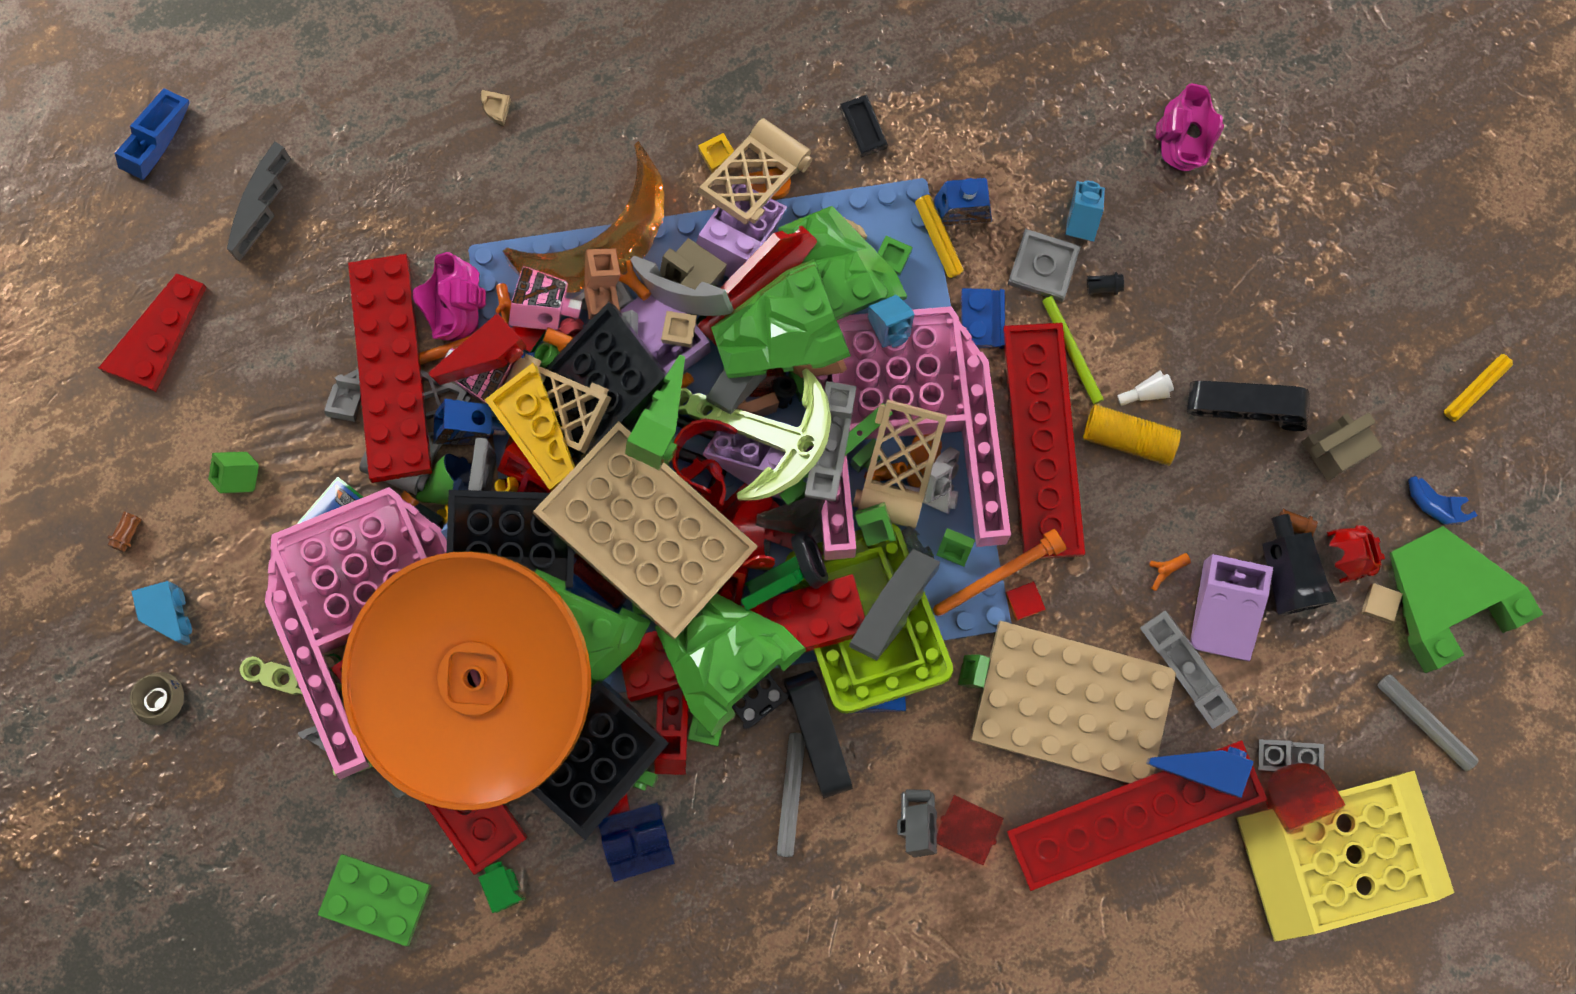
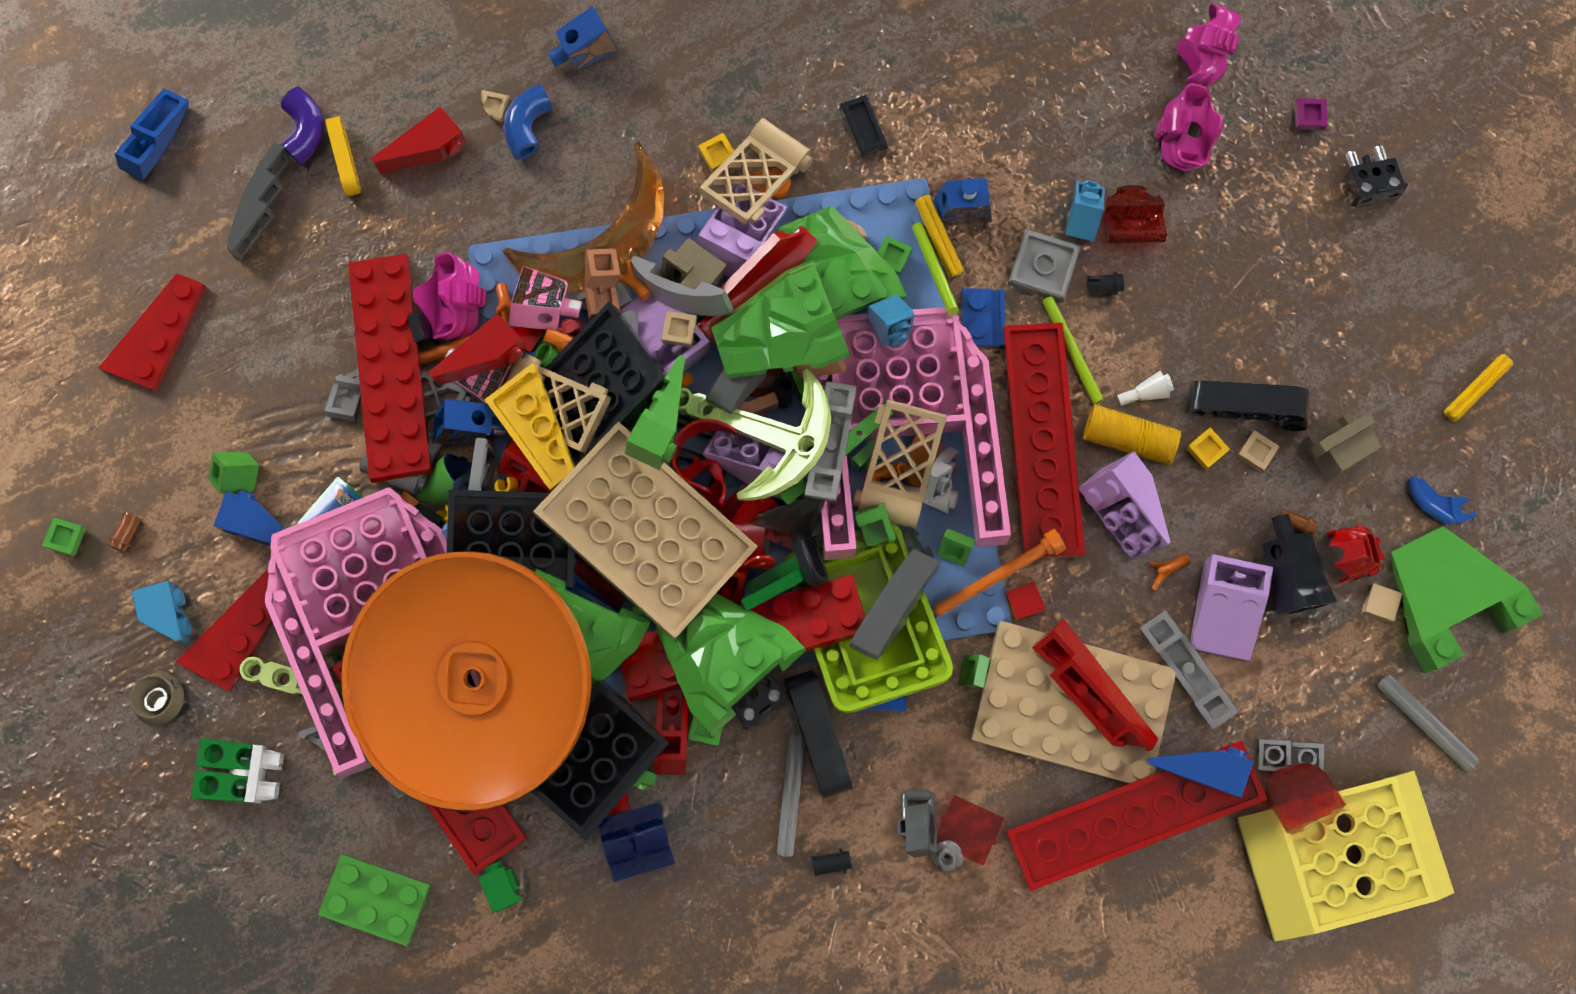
(63, 536): none -> bright green plate
(231, 638): none -> red wing
(246, 518): none -> blue slope
(246, 772): none -> green hips
(308, 125): none -> dark purple cylinder
(343, 156): none -> yellow beam
(421, 330): none -> black tile
(424, 143): none -> red slope
(519, 121): none -> blue cylinder
(583, 41): none -> blue torso
(832, 863): none -> black pin
(935, 269): none -> lime bar
(953, 850): none -> light grey plate
(1093, 689): none -> red wedge
(1128, 505): none -> lavender slope
(1134, 216): none -> clear red slope
(1207, 448): none -> yellow plate
(1208, 44): none -> dark pink piece
(1257, 451): none -> tan tile
(1310, 114): none -> magenta plate
(1373, 180): none -> black piece

